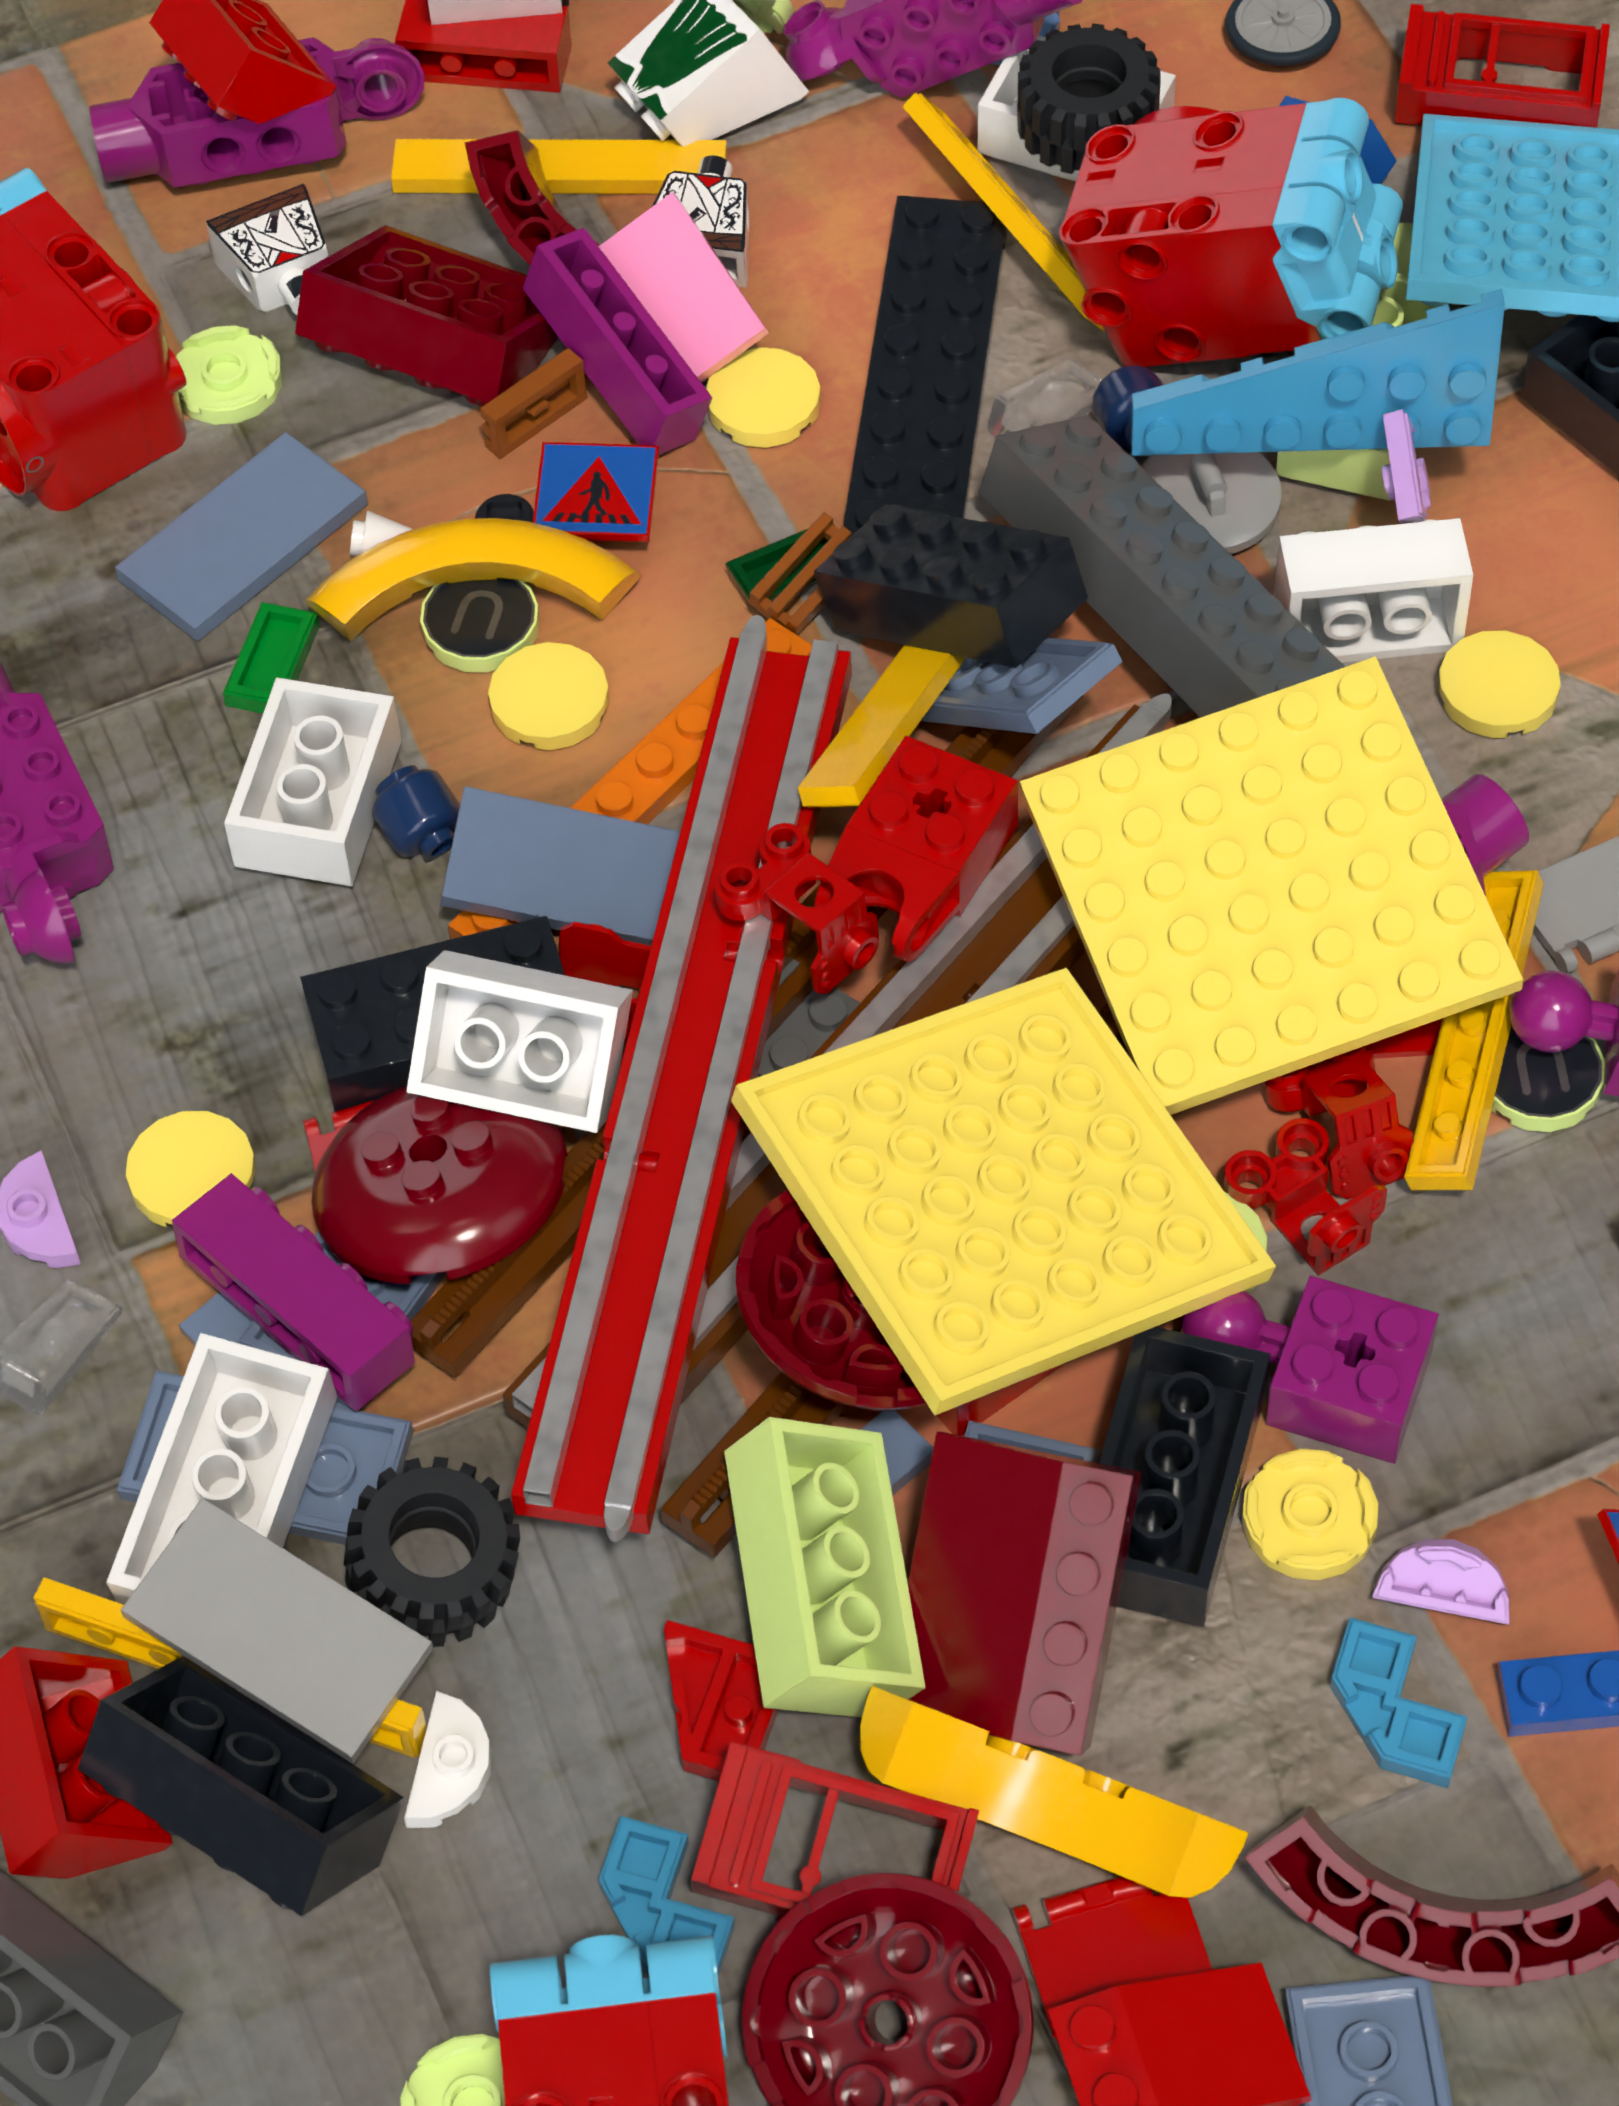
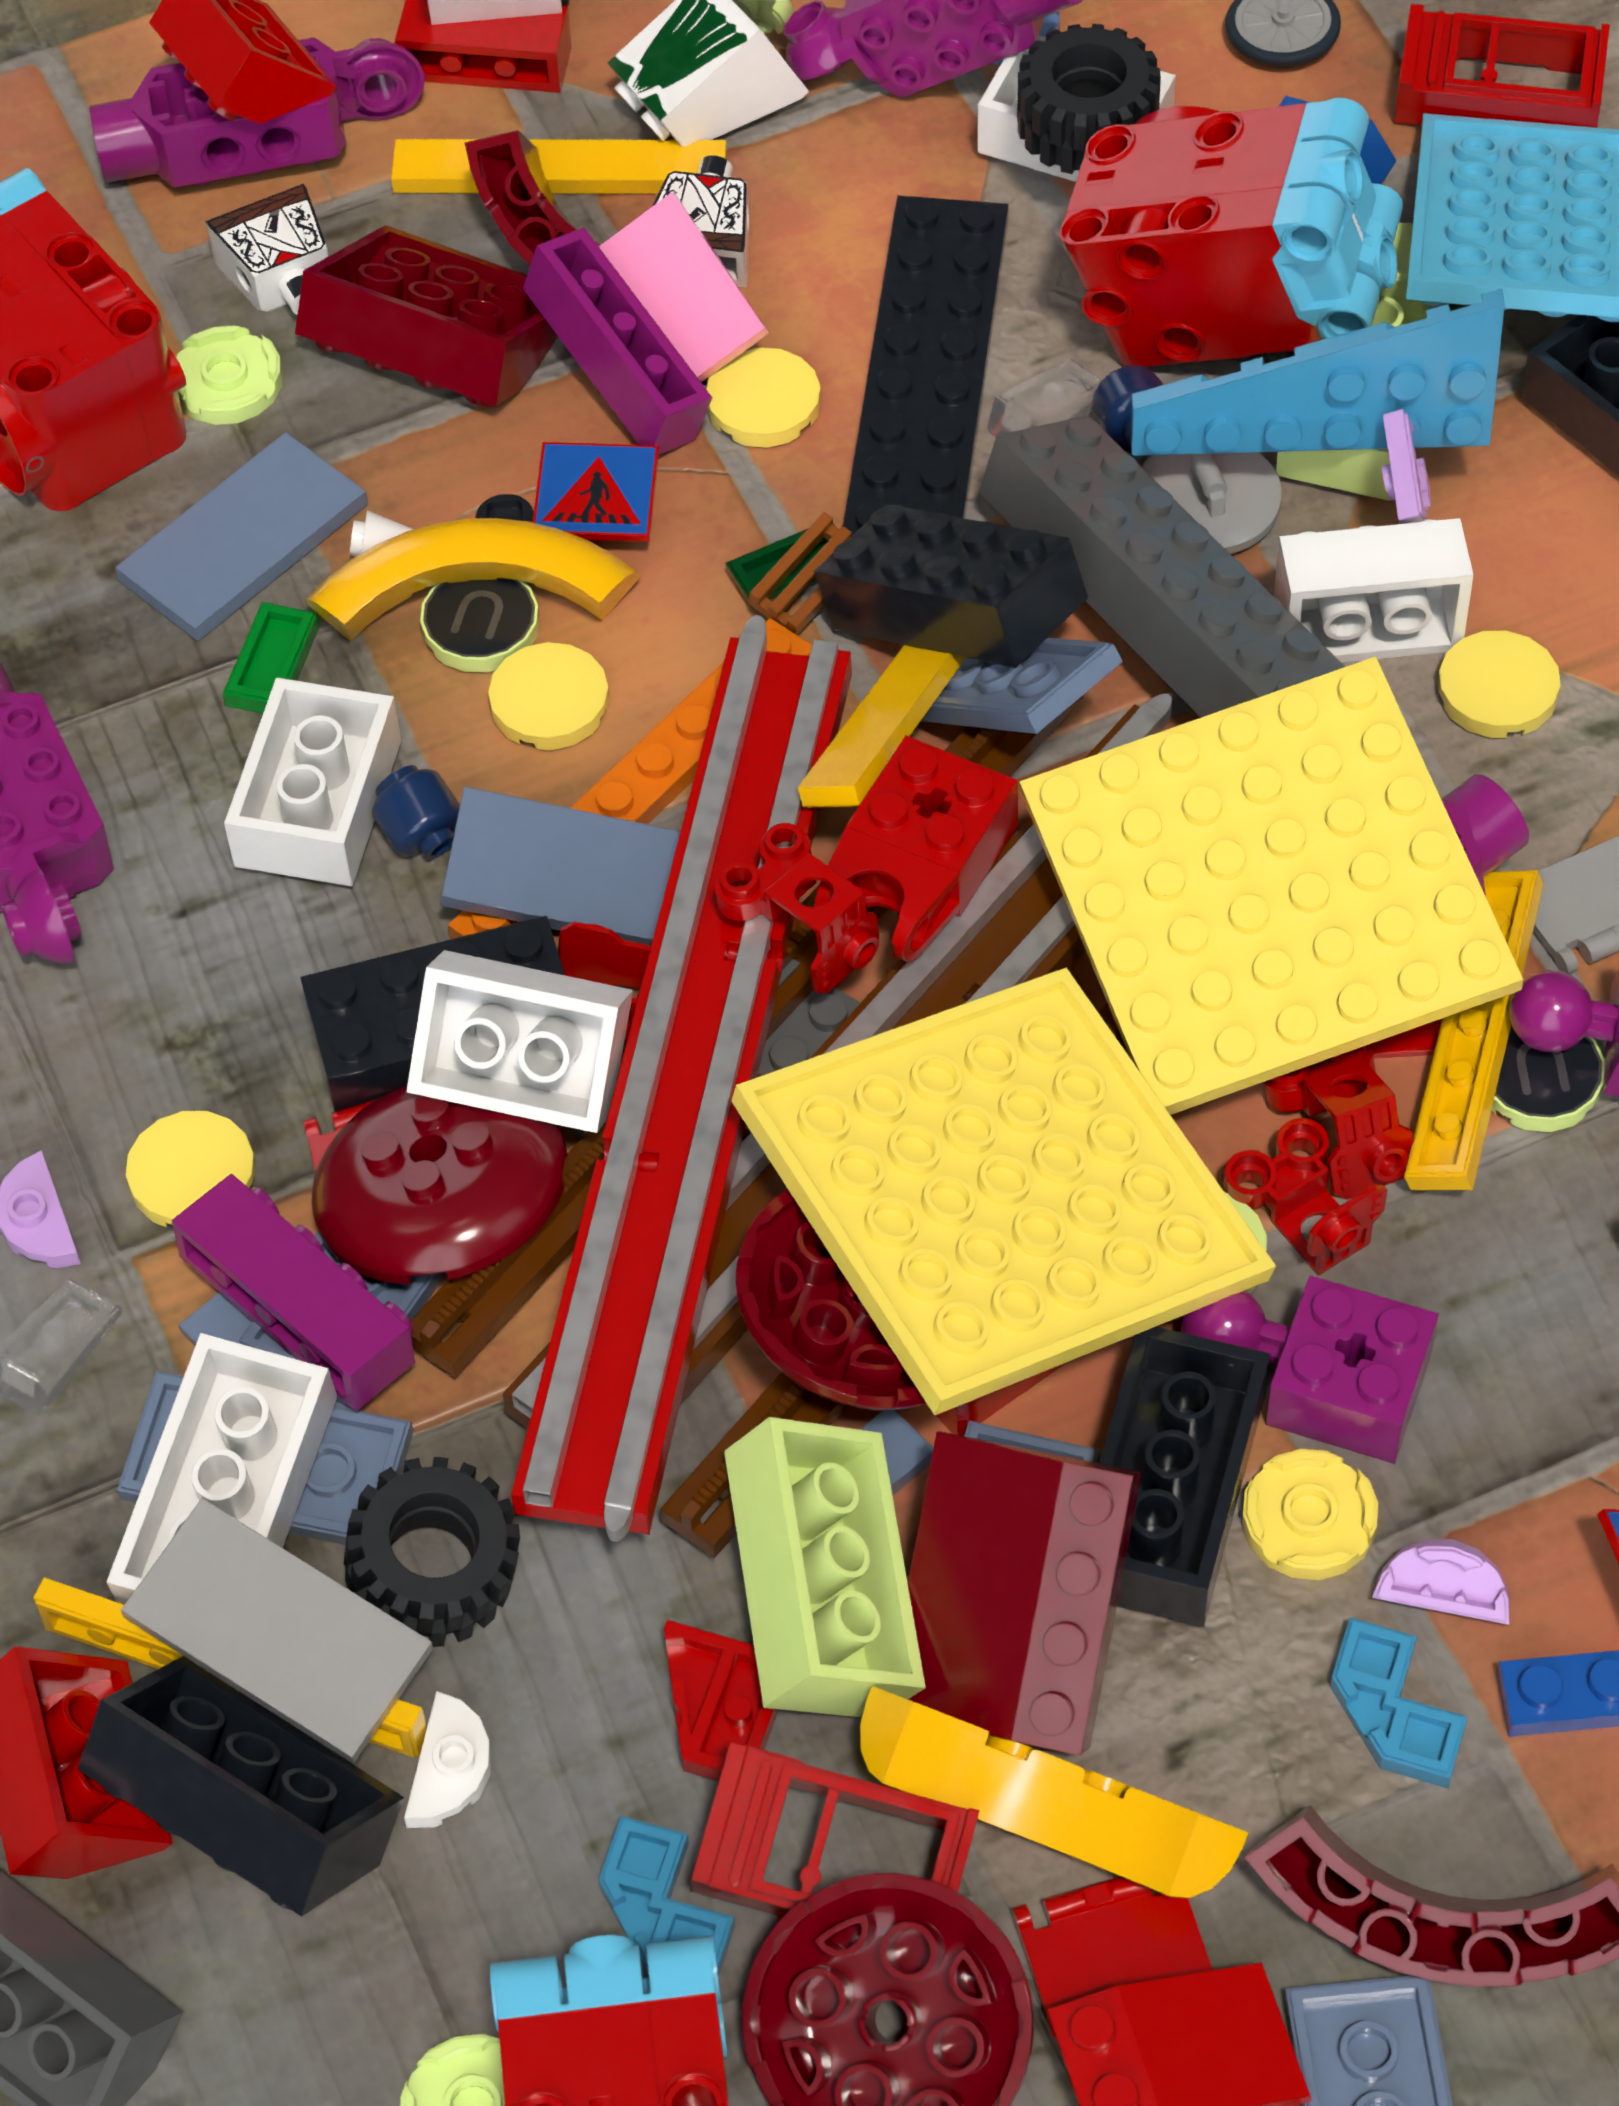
(534, 403): dark orange tile -> none
(998, 196): yellow tile -> none

